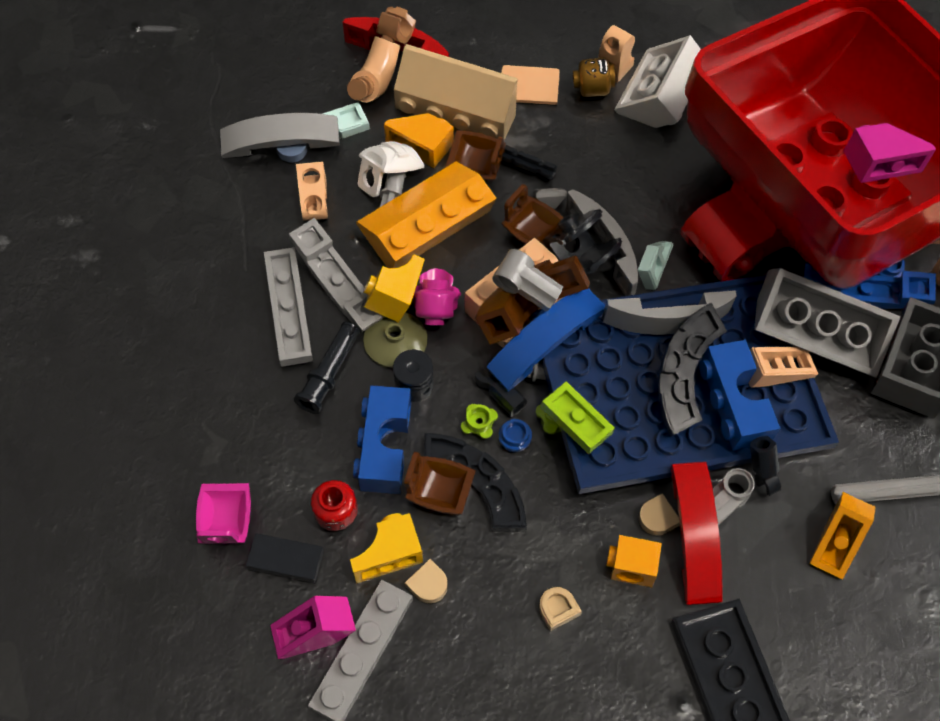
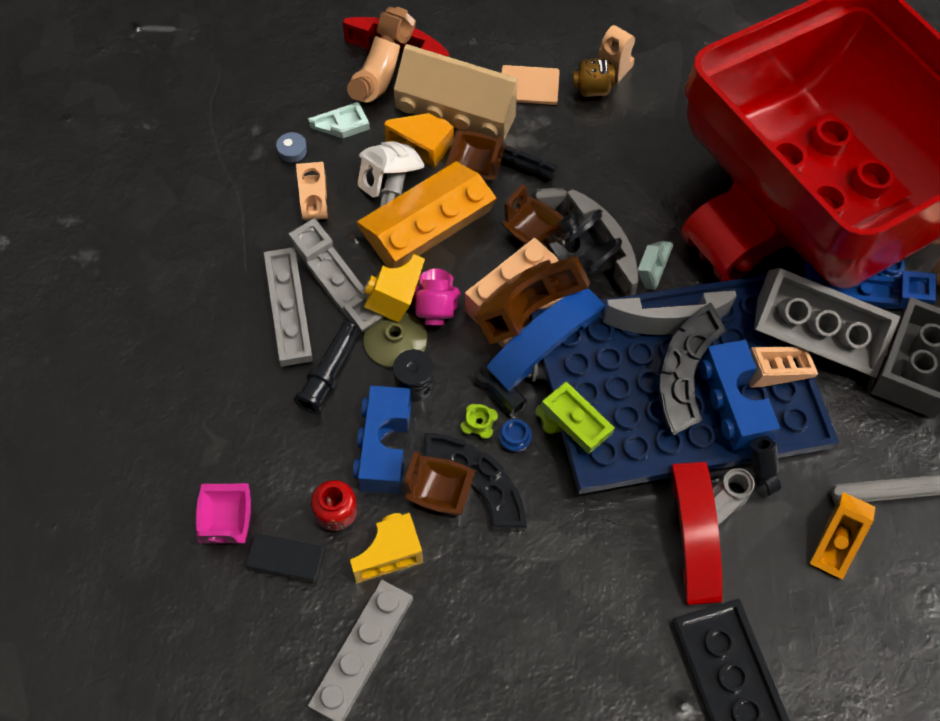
(279, 130): light grey slope -> none
(313, 626): dark pink slope -> none
(428, 583): tan tile -> none
(520, 276): light grey piece -> none
(558, 607): tan tile -> none
(634, 560): light orange brick -> none
(658, 84): white slope -> none
(658, 516): tan tile -> none
(886, 152): dark pink slope -> none

